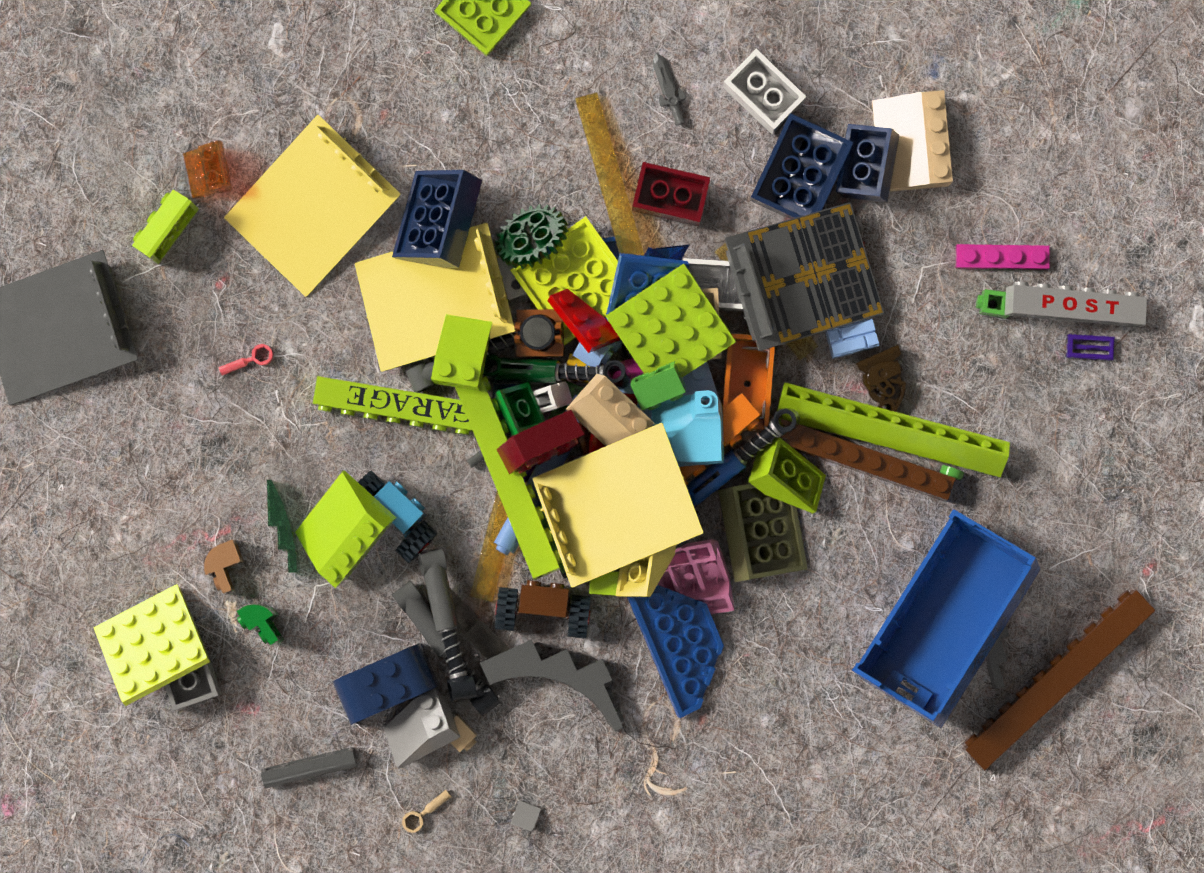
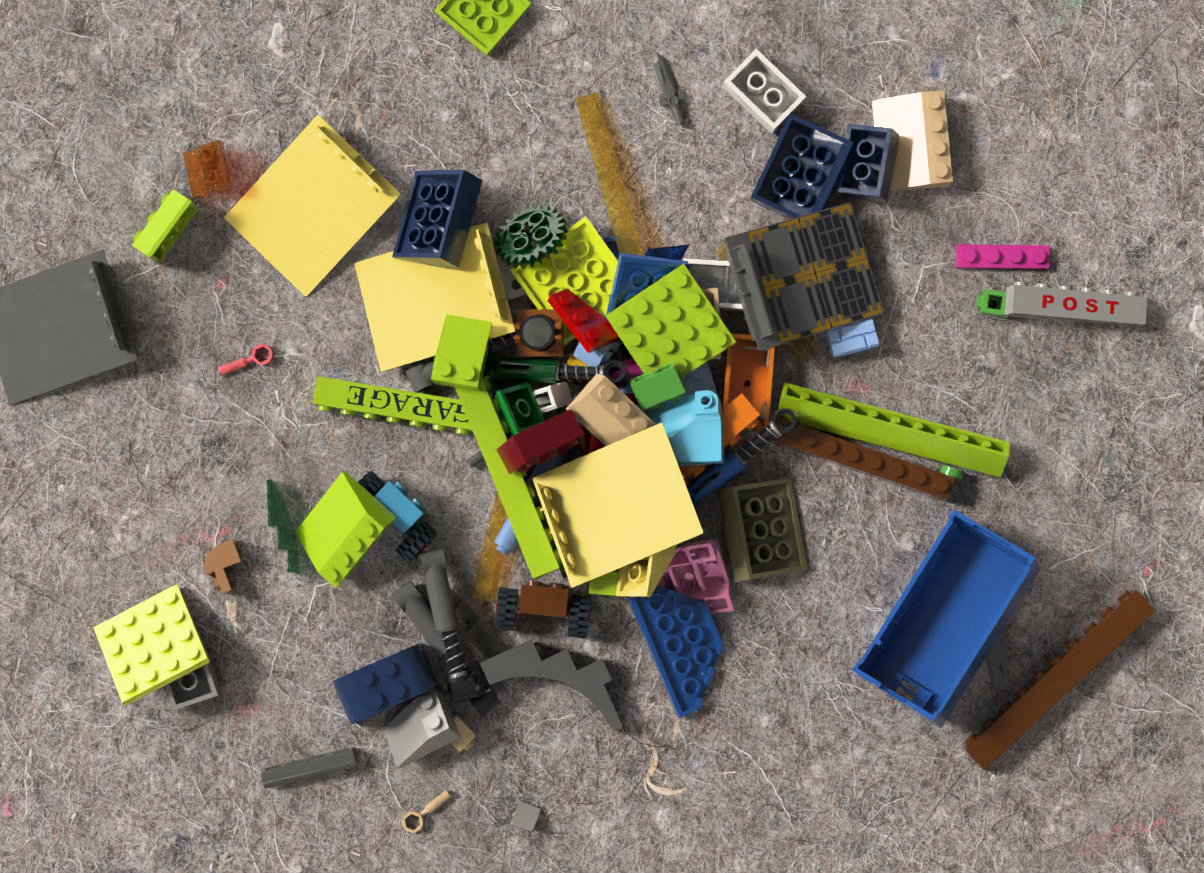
(260, 617): green brick -> none
(670, 194): dark red brick -> none
(787, 476): lime slope -> none
(884, 375): dark brown piece -> none
(1070, 346): dark purple tile -> none

